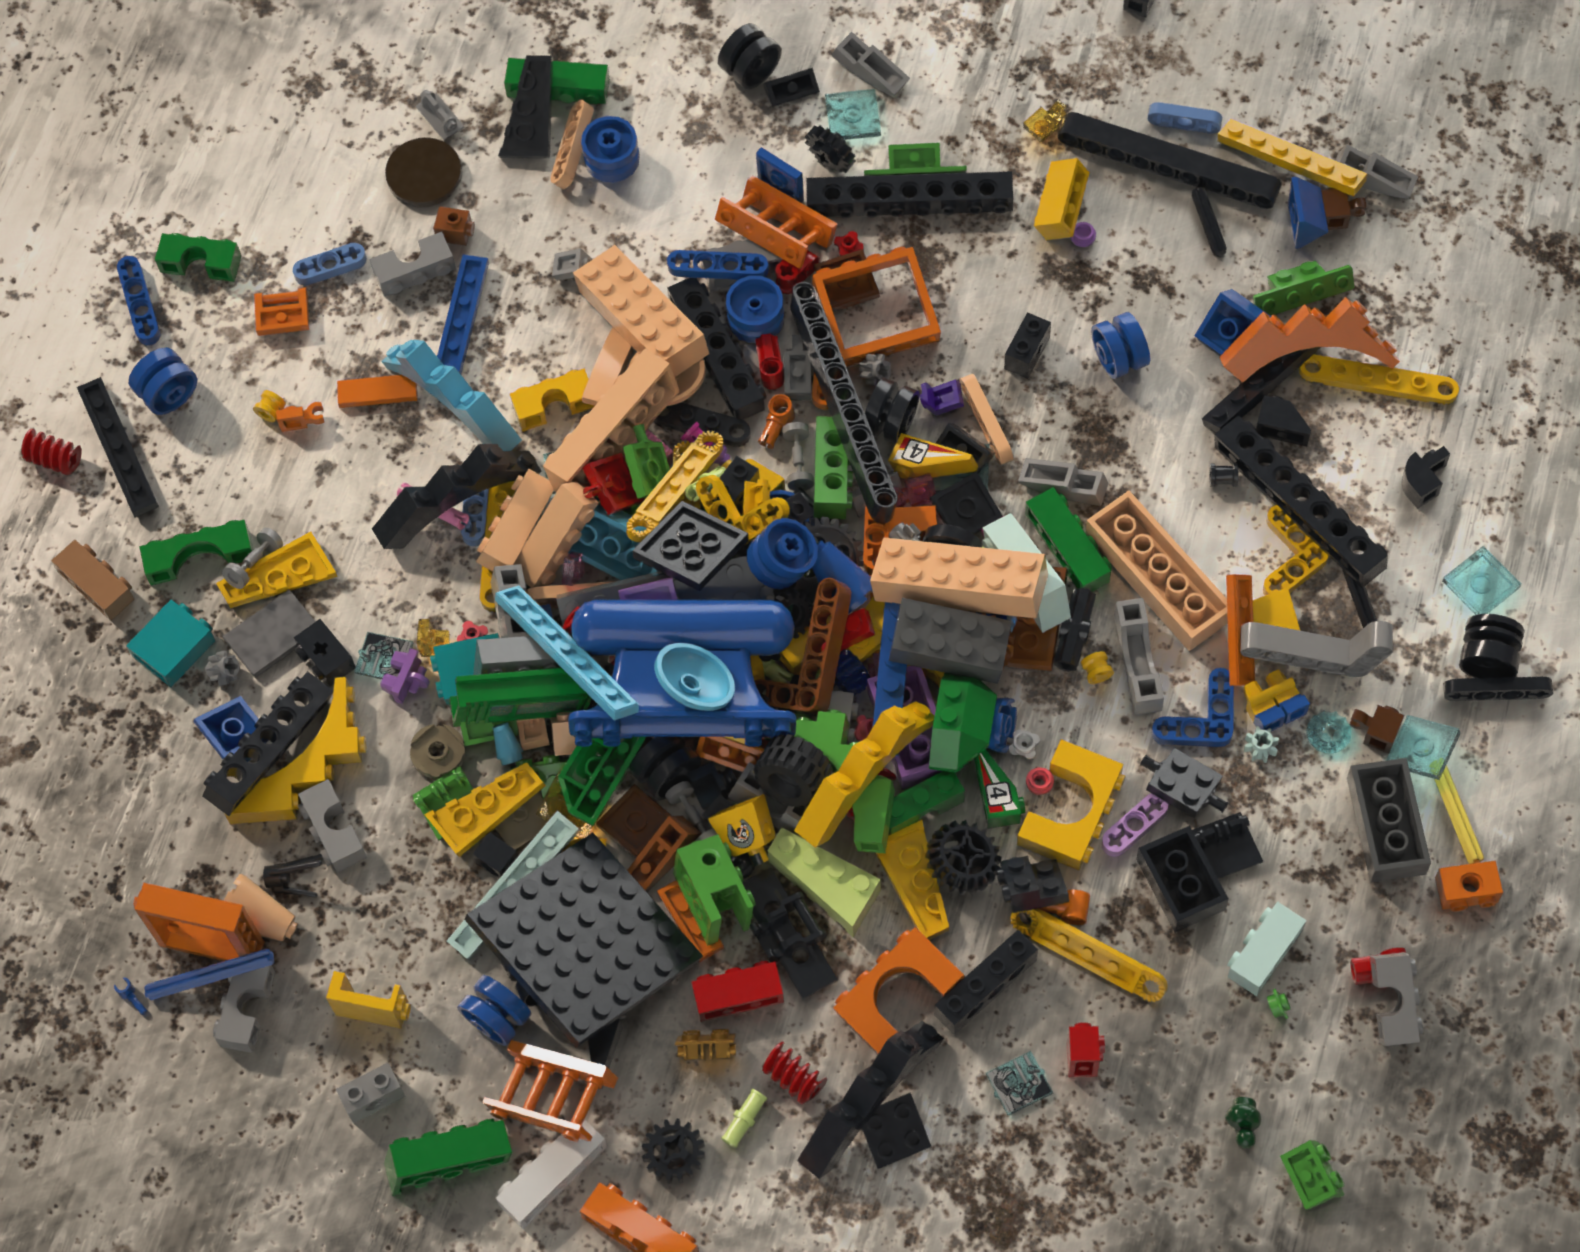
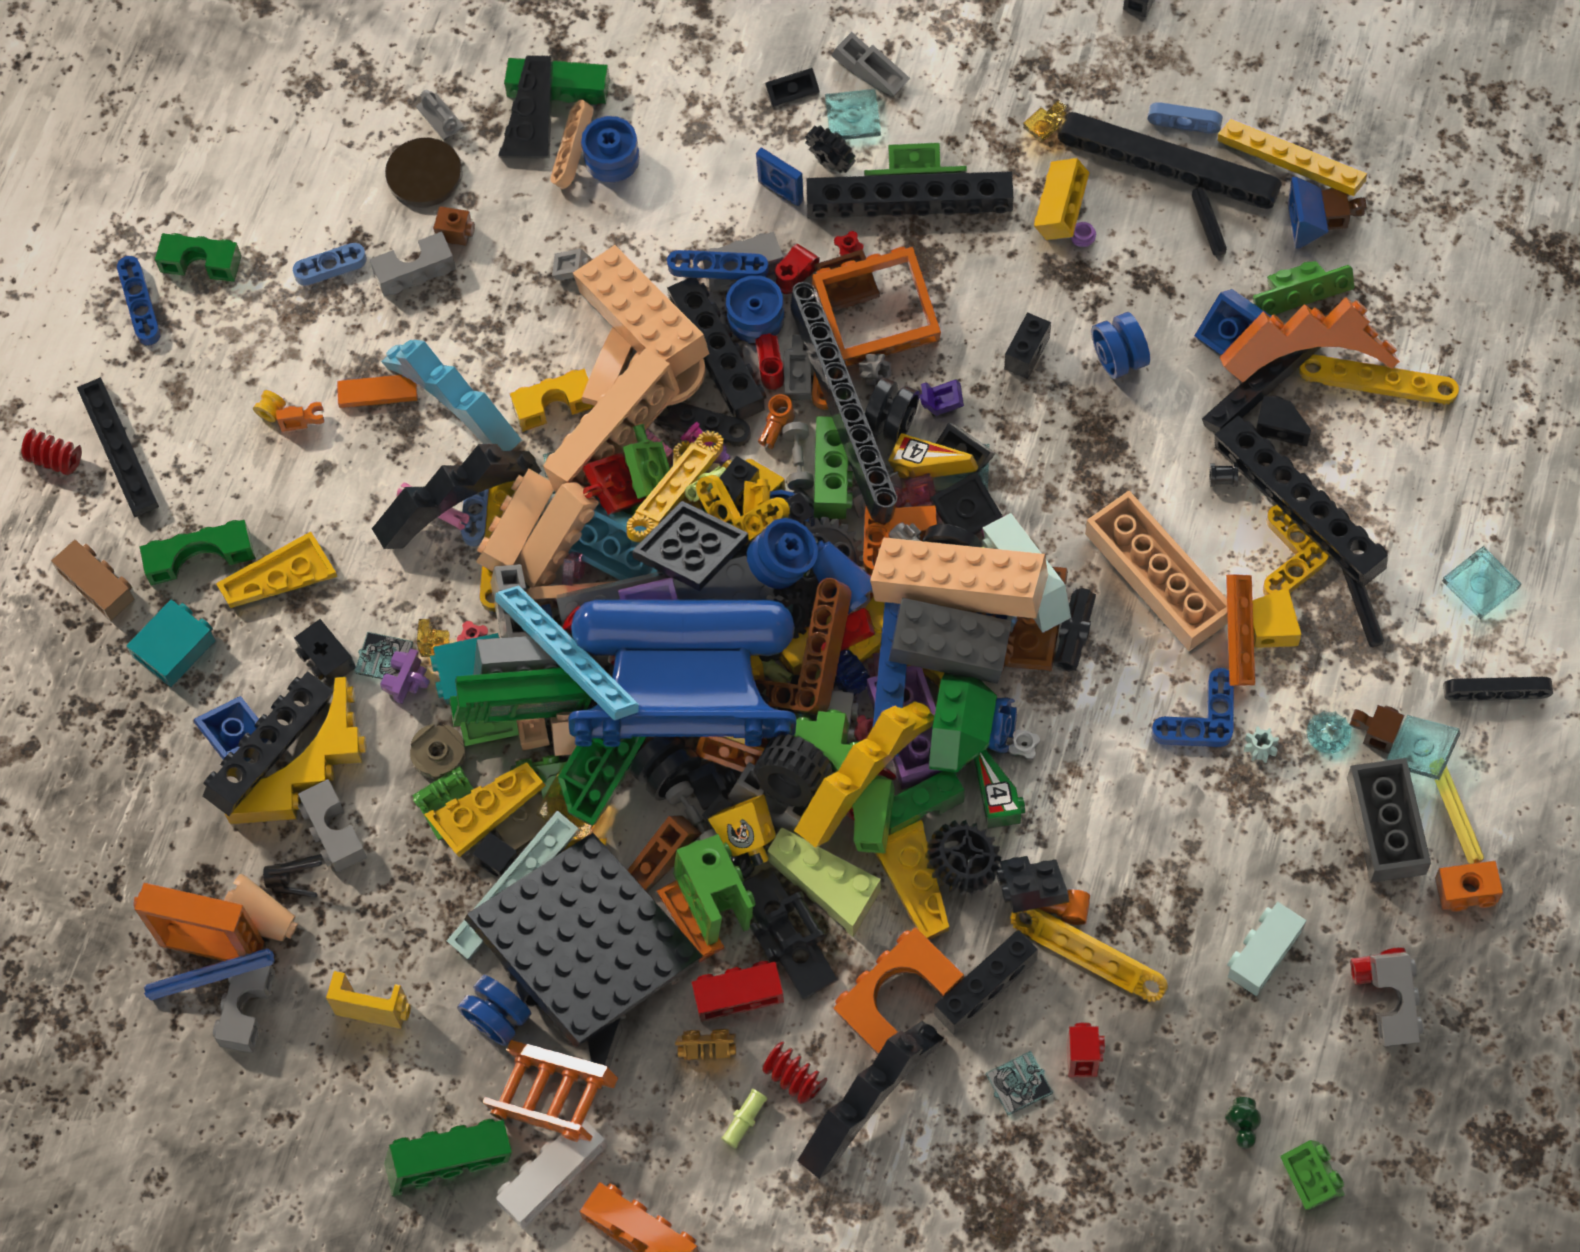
(128, 993): blue hand -> none
(162, 381): blue wheel -> none
(222, 668): light grey gear -> none
(236, 574): light grey wheel -> none
(269, 633): flat silver tile -> none
(282, 317): orange plate -> none
(370, 1092): light grey brick -> none
(462, 311): blue plate -> none
(506, 744): medium azure cone -> none
(633, 820): reddish brown plate -> none
(679, 1140): black gear -> none
(694, 677): medium azure dish -> none
(749, 56): black wheel -> none
(783, 209): orange fence -> none
(895, 1131): black hinge -> none
(986, 419): light nougat beam -> none
(1039, 773): coral plate -> none
(1066, 478): light grey slope -> none
(1068, 541): green brick -> none
(1072, 841): yellow arch -> none
(1097, 667): yellow wheel -> none
(1115, 831): lavender beam -> none
(1136, 651): light grey arch -> none
(1182, 879): black brick -> none
(1184, 783): plate -> none
(1228, 845): black hinge -> none
(1275, 705): hips -> none
(1278, 1004): bright green plate -> none
(1317, 651): light grey beam -> none
(1382, 174): light grey slope -> none
(1419, 476): black brick -> none
(1491, 646): black wheel -> none

